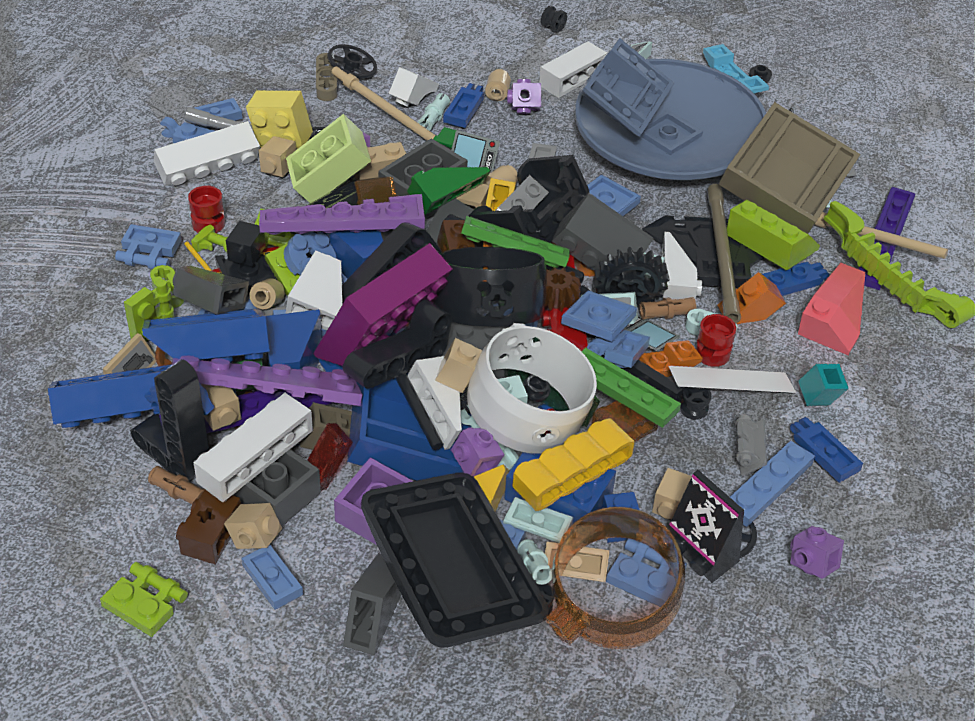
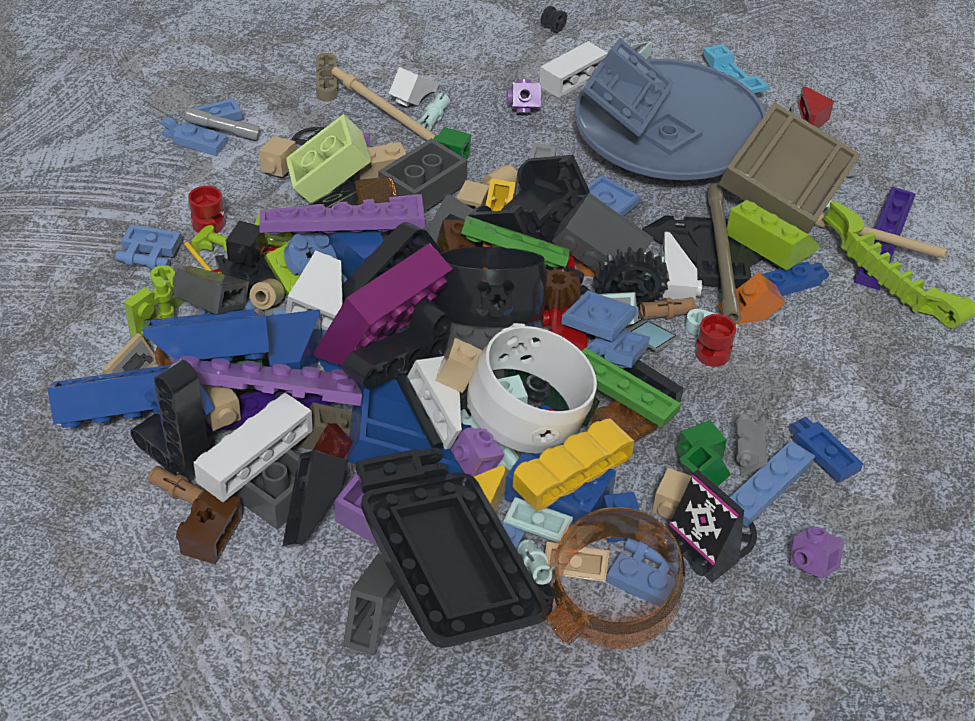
(139, 607): lime plate -> none
(206, 154): white brick -> none
(253, 526): tan brick -> none
(272, 576): medium blue plate -> none
(279, 115): light yellow brick -> none
(315, 488): none -> black slope
(352, 61): black wheel -> none
(399, 468): none -> black hinge
(445, 184): green slope -> none
(464, 106): blue hinge -> none
(476, 149): sticker -> none
(497, 85): tan brick -> none
(527, 195): light grey hinge -> none
(674, 354): orange slope -> none
(695, 402): black wheel -> none
(706, 460): none -> green brick
(707, 432): none -> green brick
(731, 379): white sticker -> none
(762, 71): black plate -> none
(814, 107): none -> red slope
(823, 384): teal brick -> none
(836, 310): coral wedge -> none

